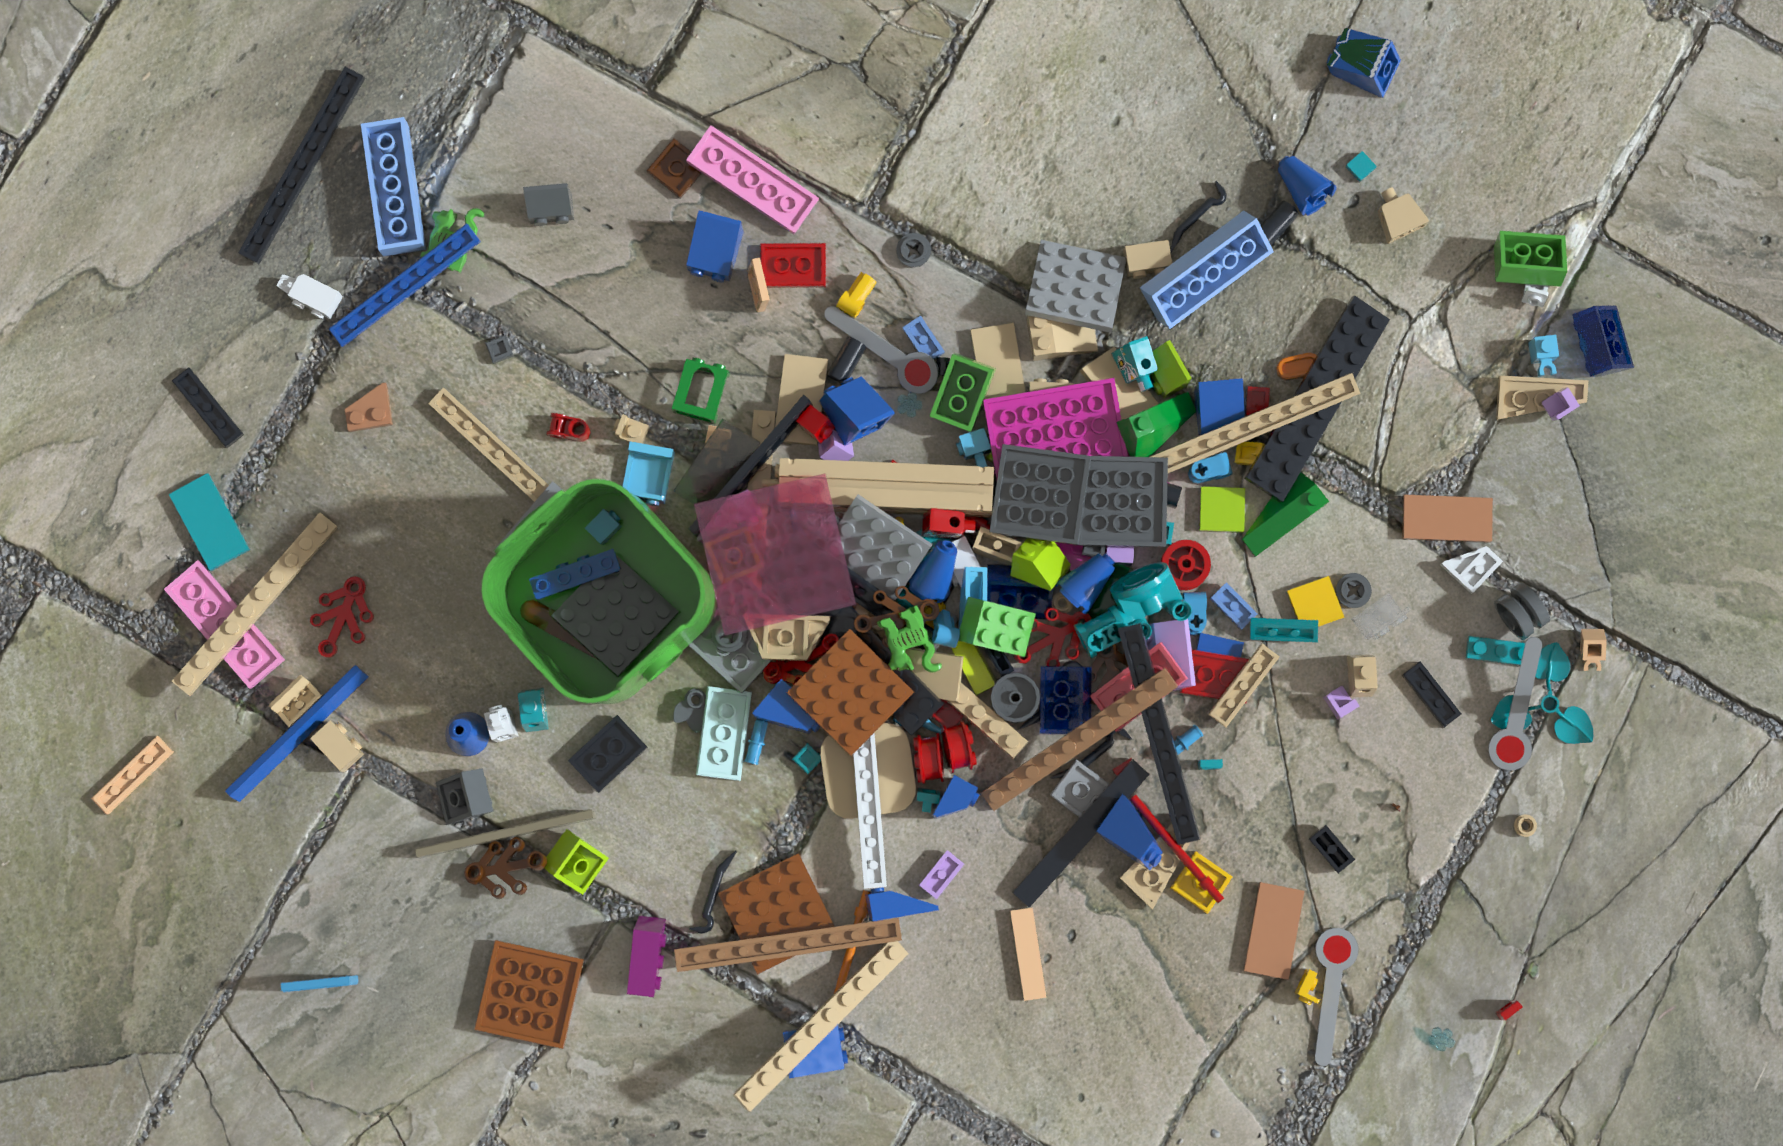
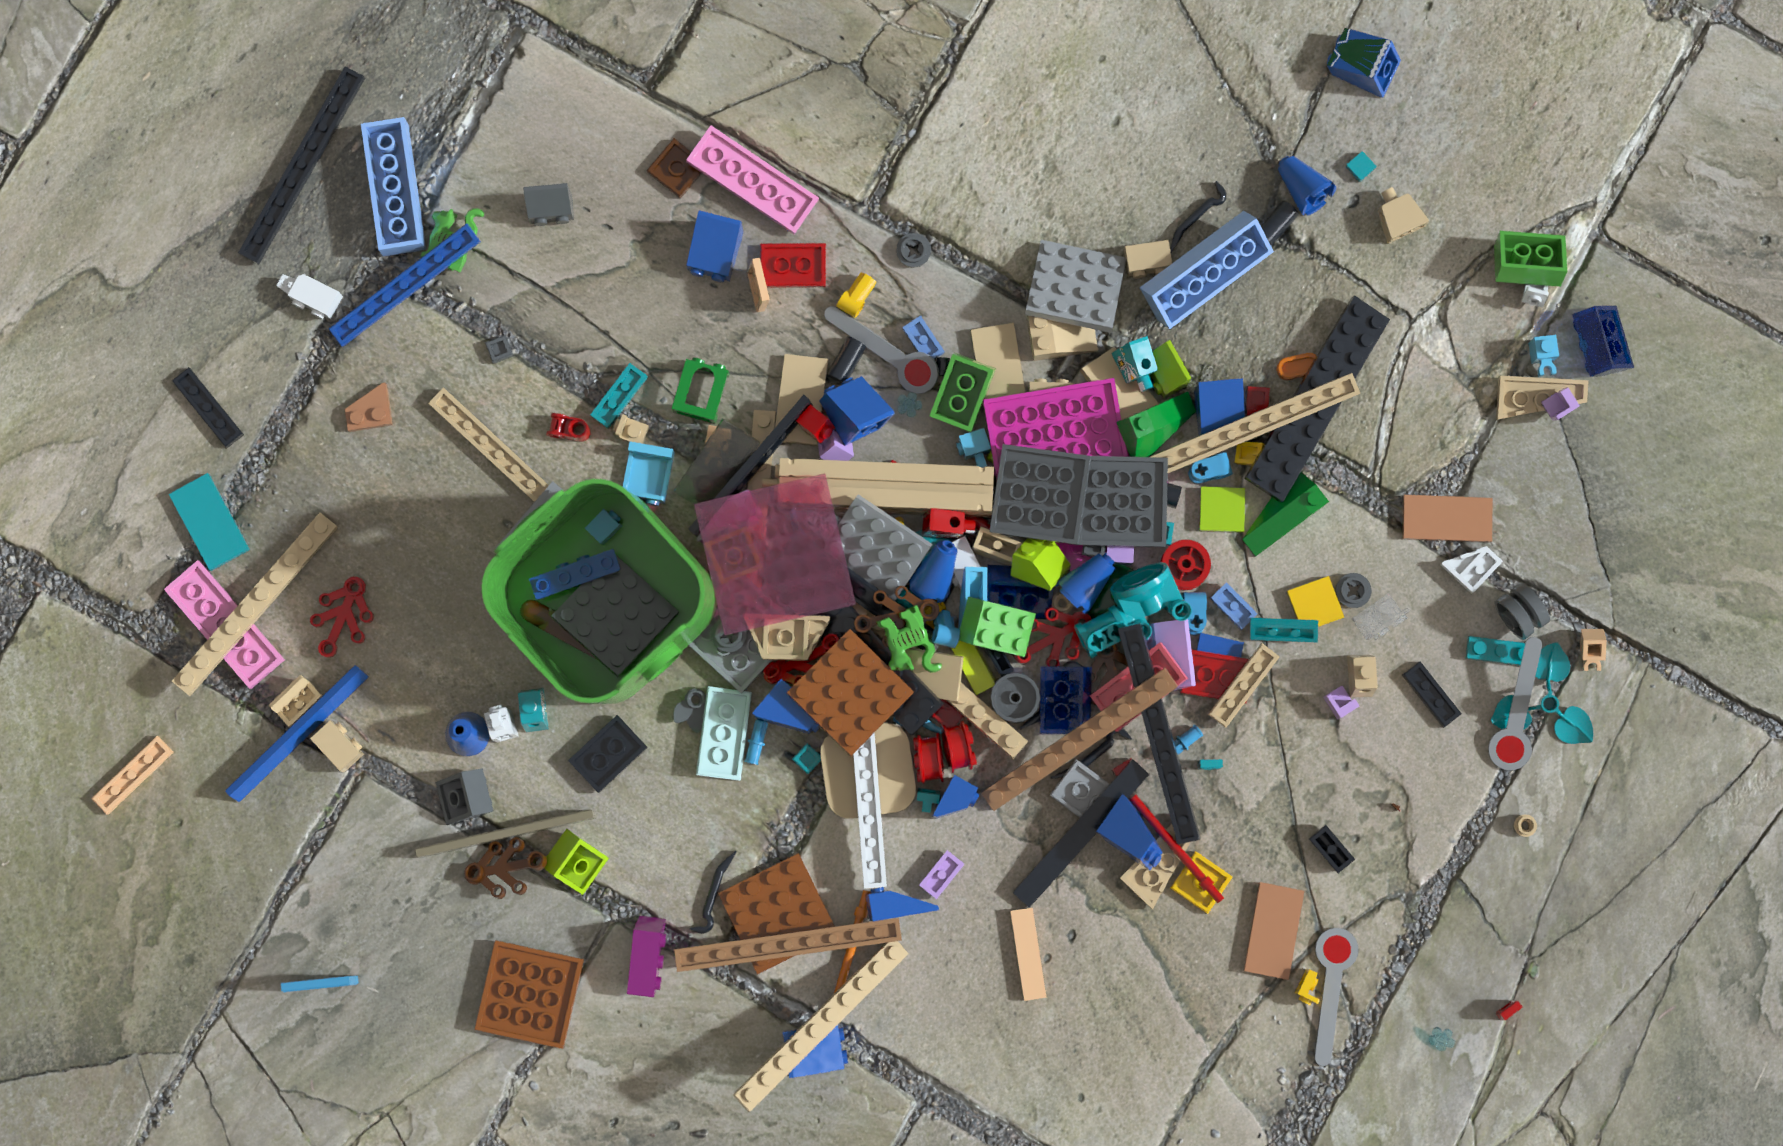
(619, 396): none -> teal plate

